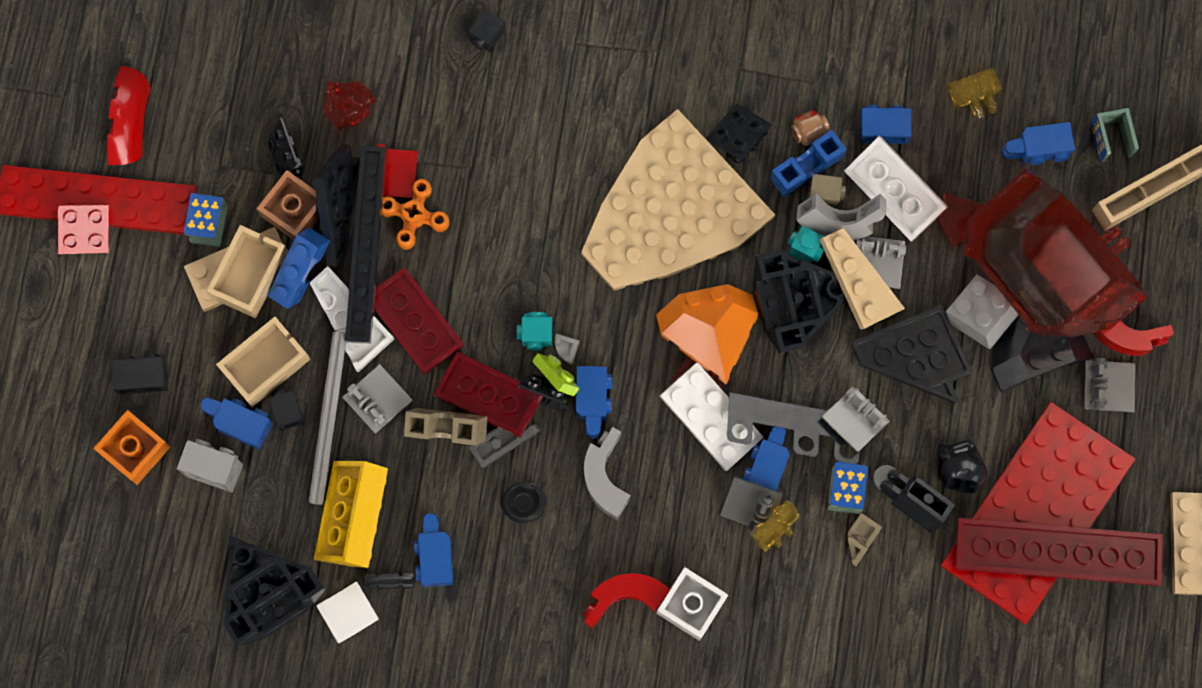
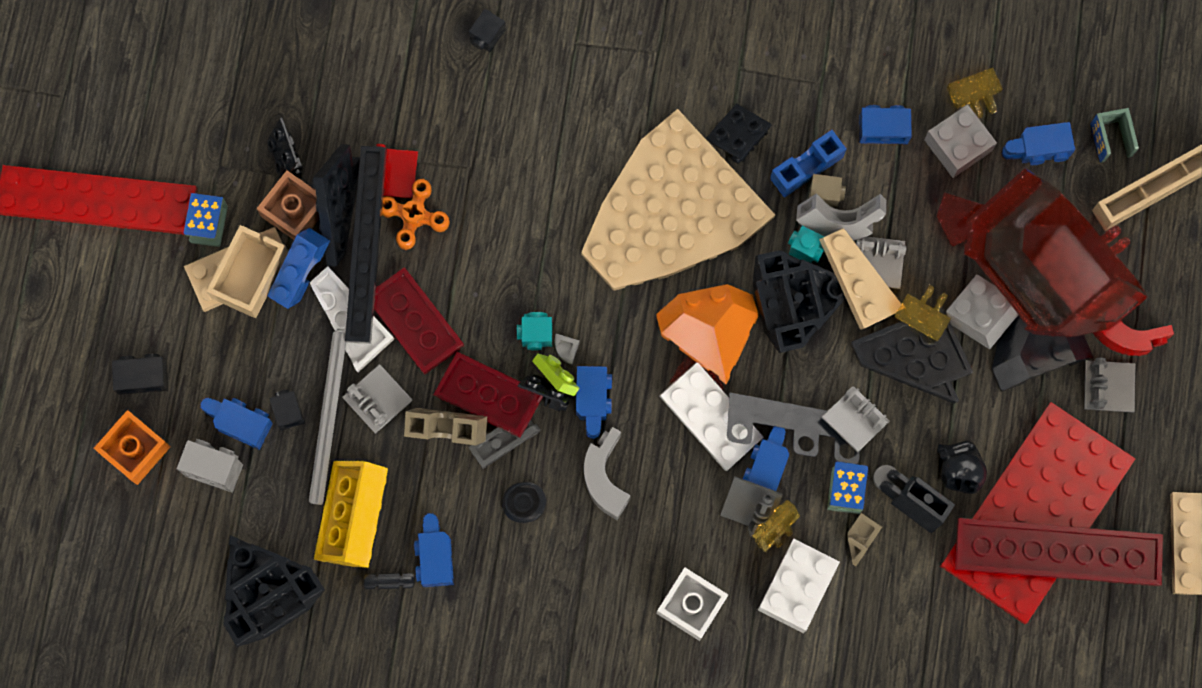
(83, 228): hinge -> none
(128, 114): red brick -> none
(263, 361): tan piece -> none
(347, 103): clear red plate -> none
(347, 612): white sticker -> none
(625, 586): red arch -> none
(798, 586): none -> white brick
(809, 127): medium nougat head -> none
(908, 198): white plate -> none
(922, 316): none -> clear yellow hinge
(960, 141): none -> light grey brick

